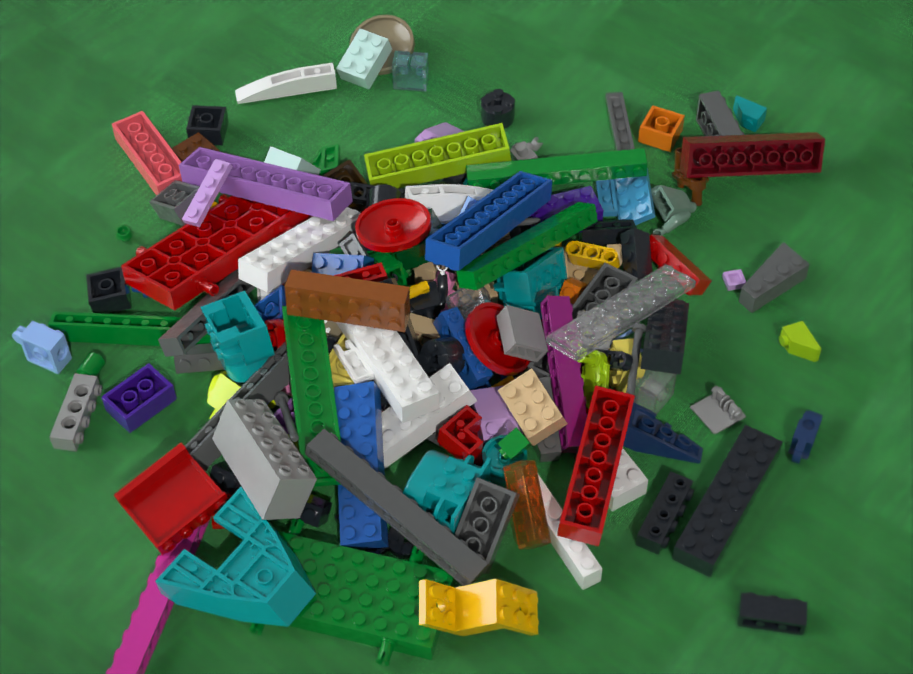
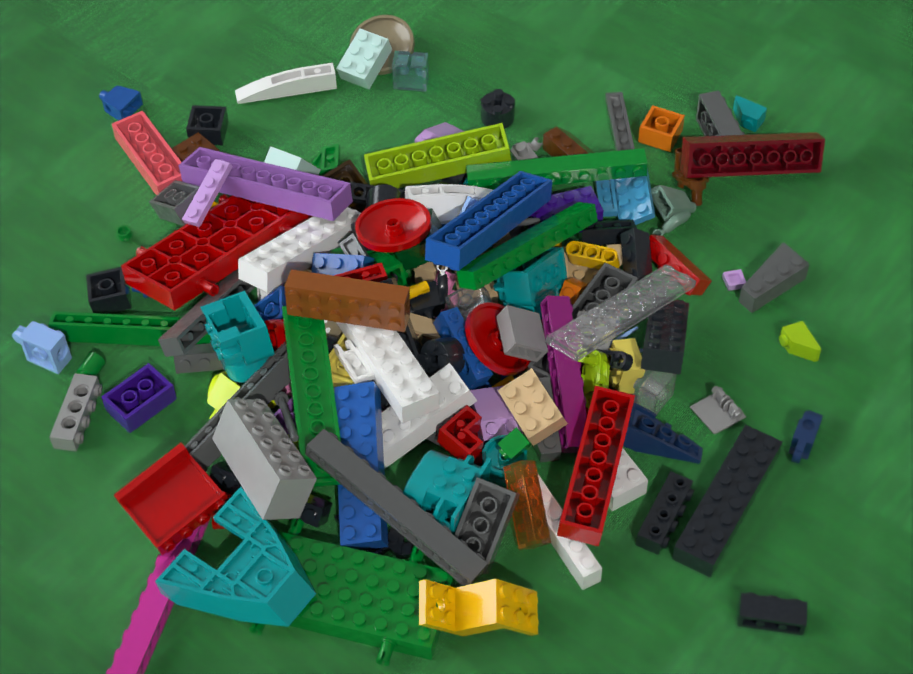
(121, 102): none -> blue torso
(563, 143): none -> reddish brown slope
(638, 329): dark grey bar -> none

